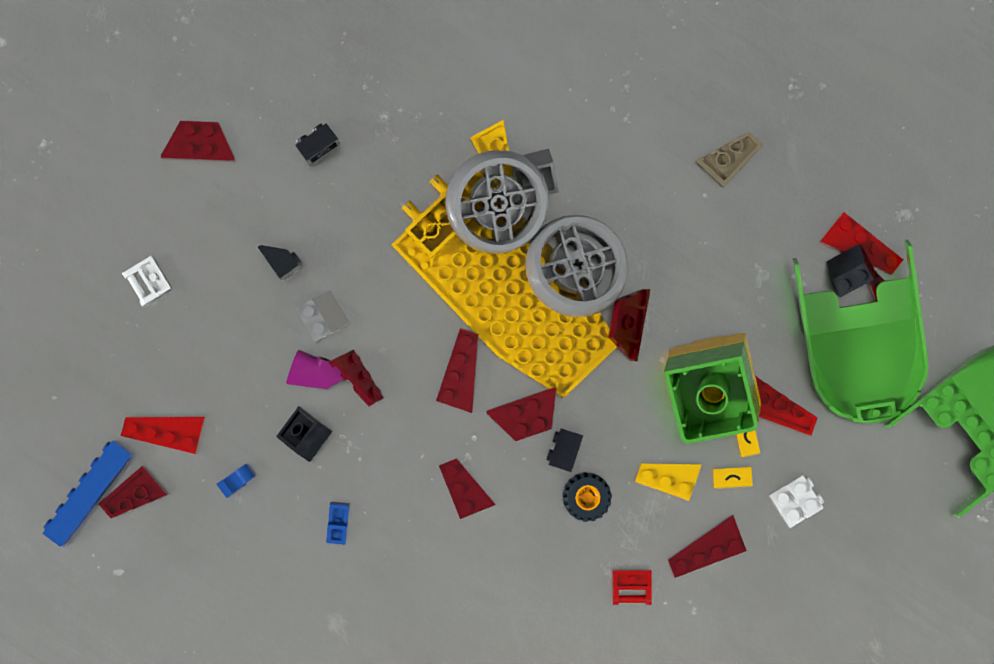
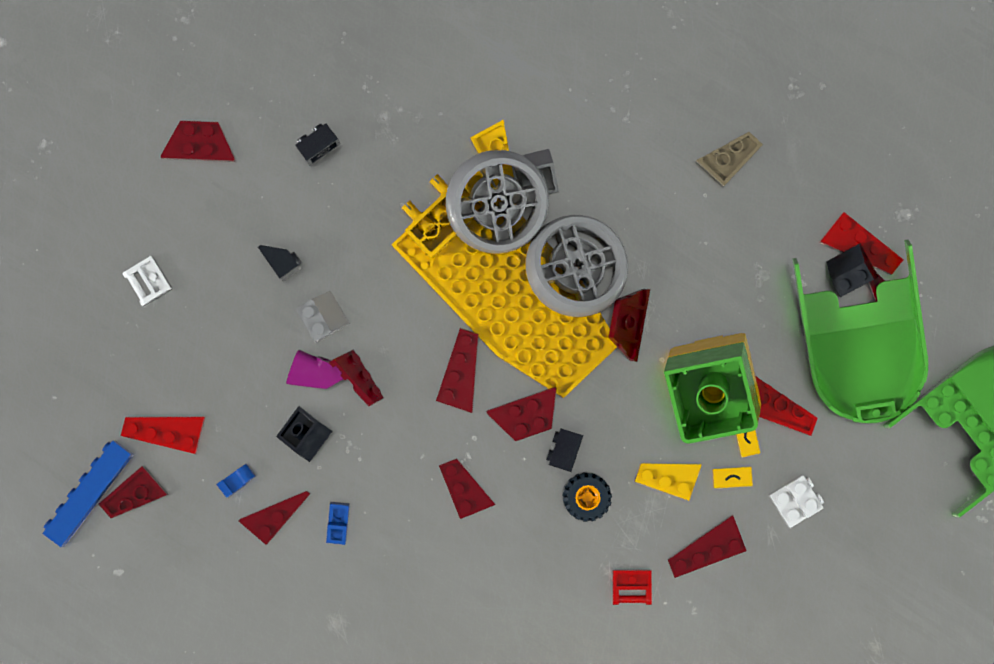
(270, 520): none -> dark red wing

